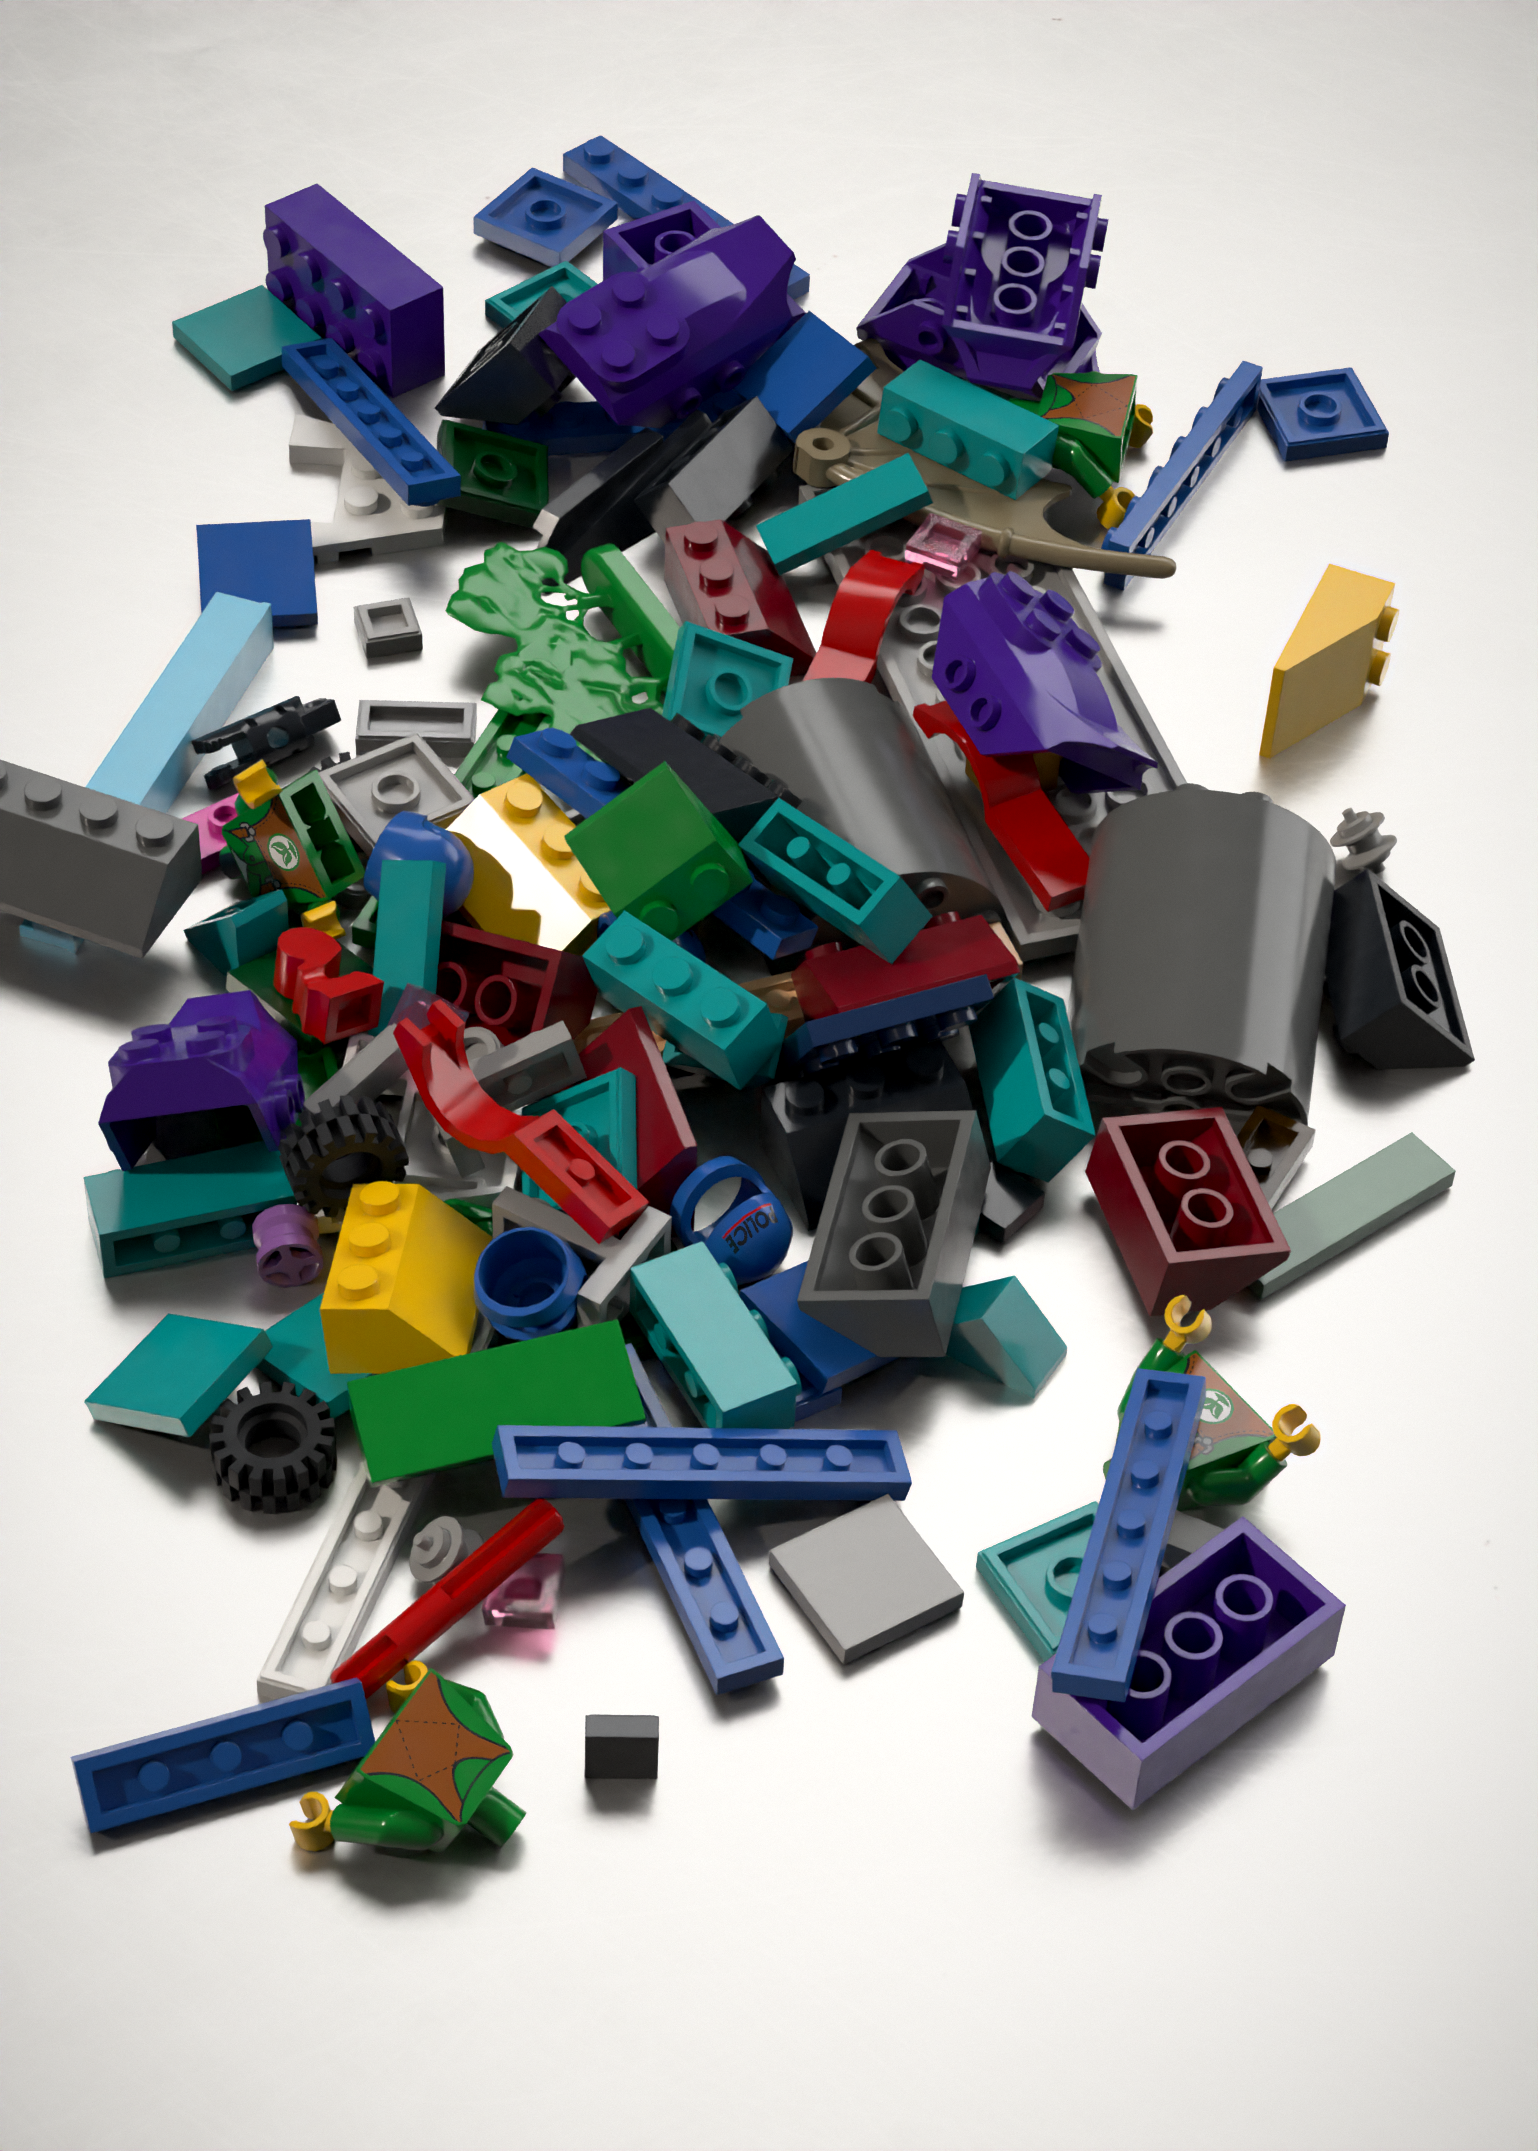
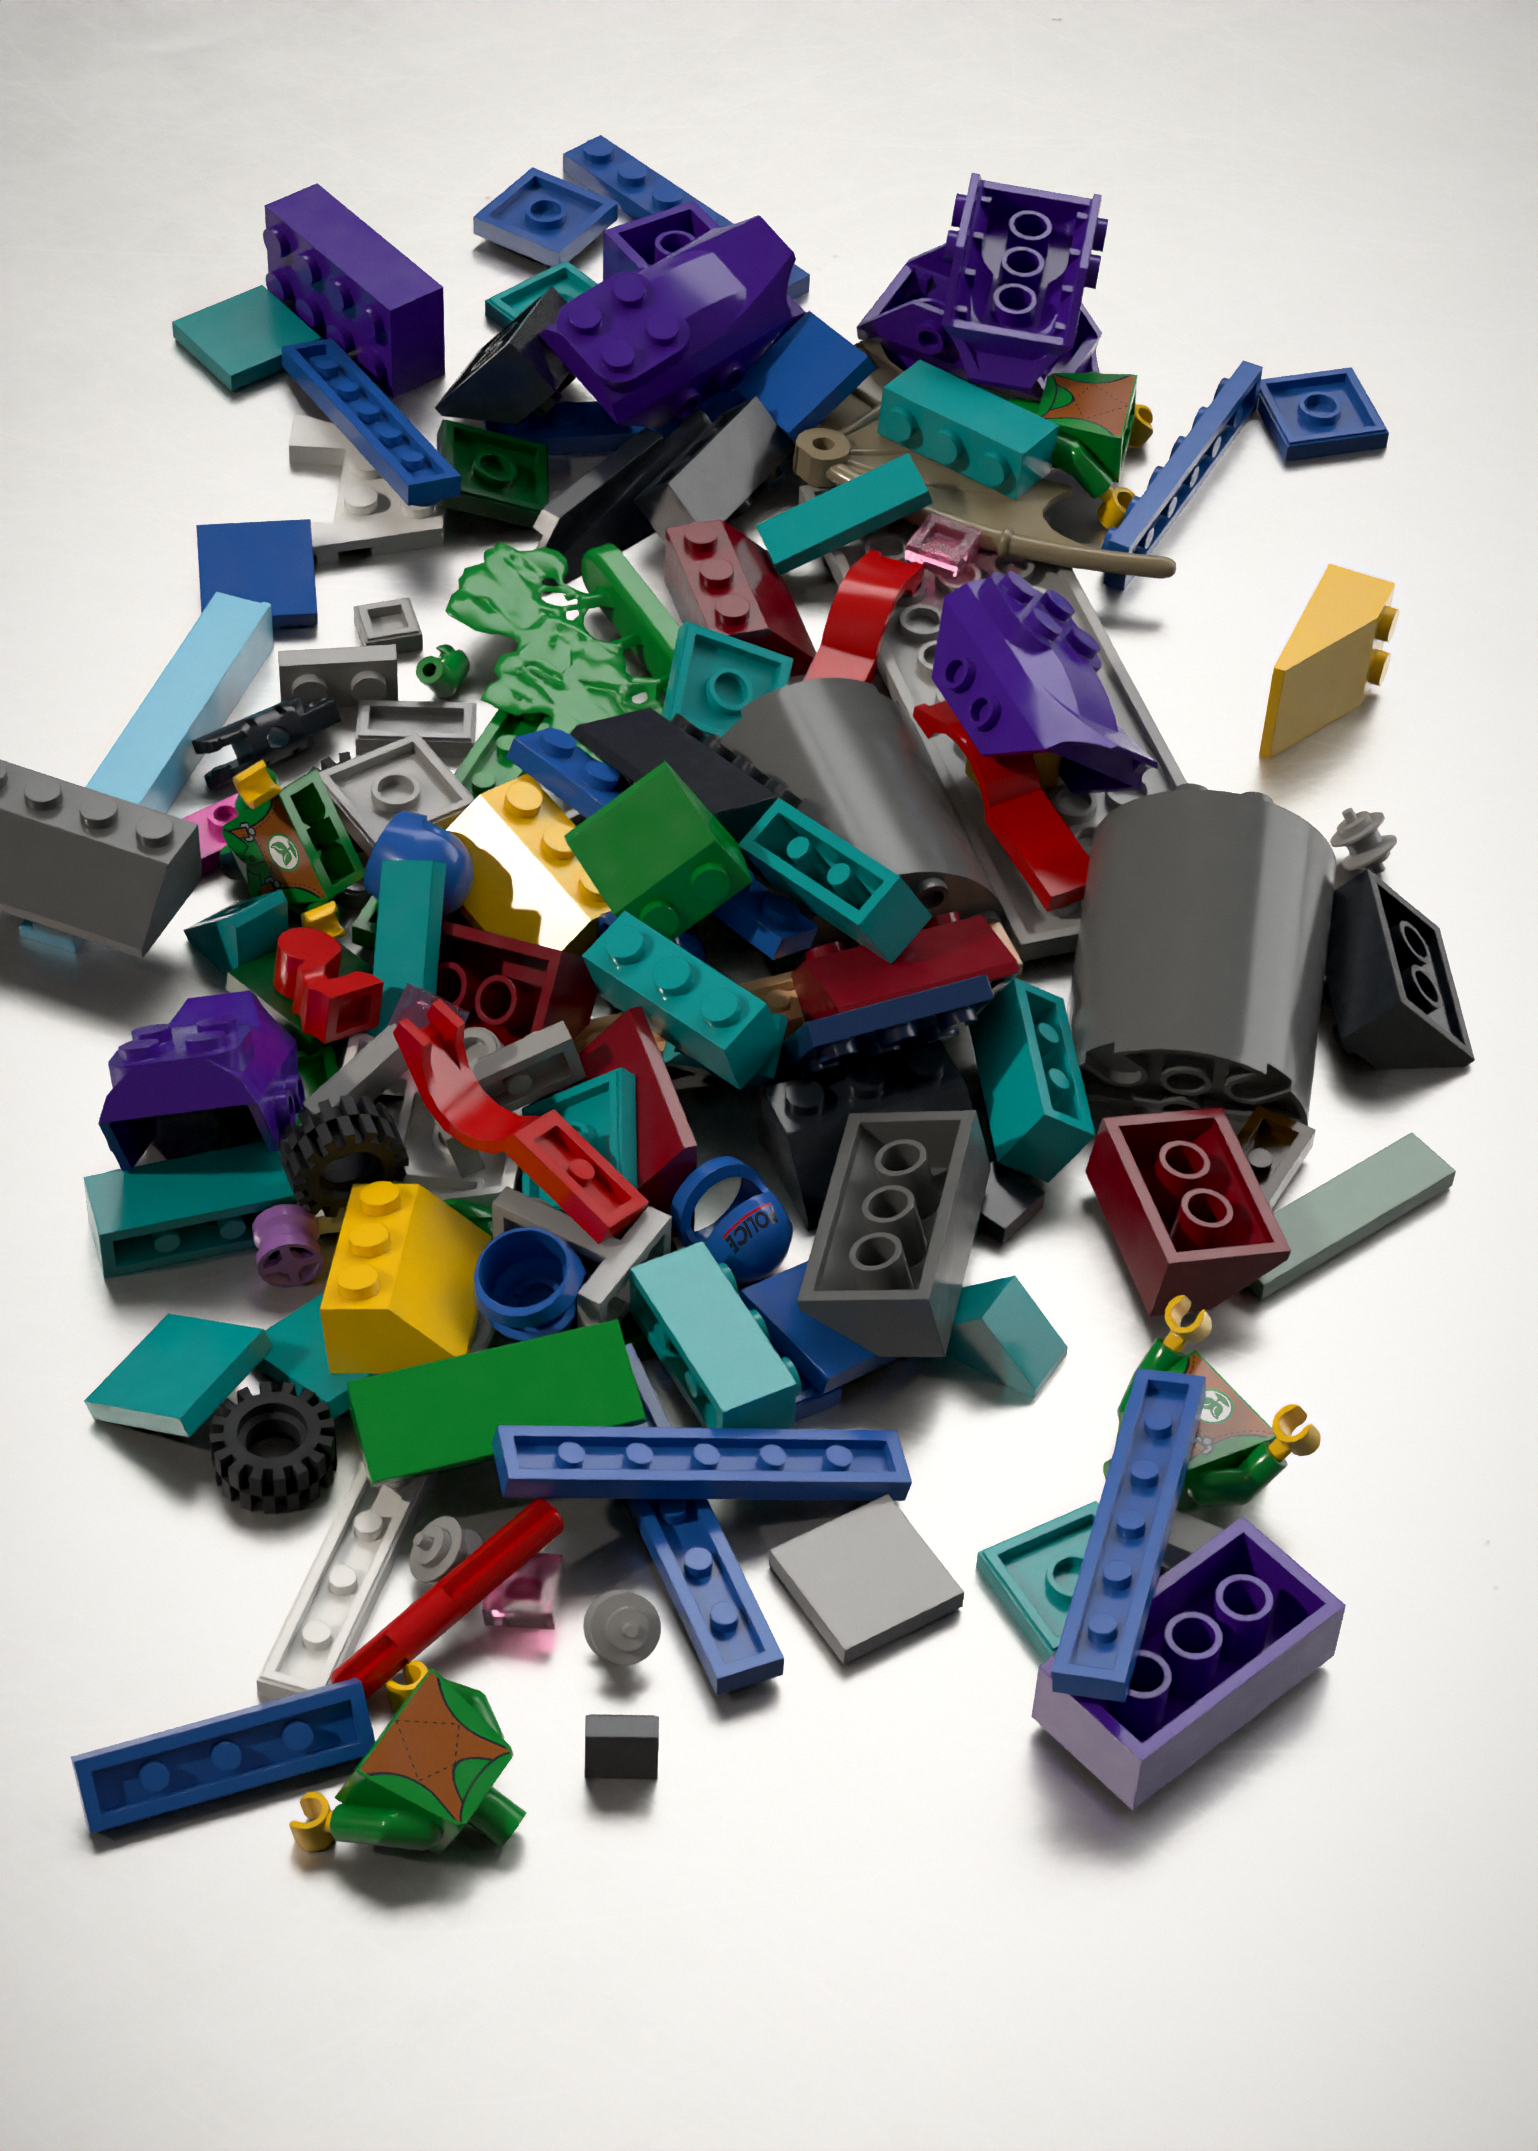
(339, 674): none -> light grey plate
(444, 673): none -> green arm
(622, 1627): none -> light grey wheel

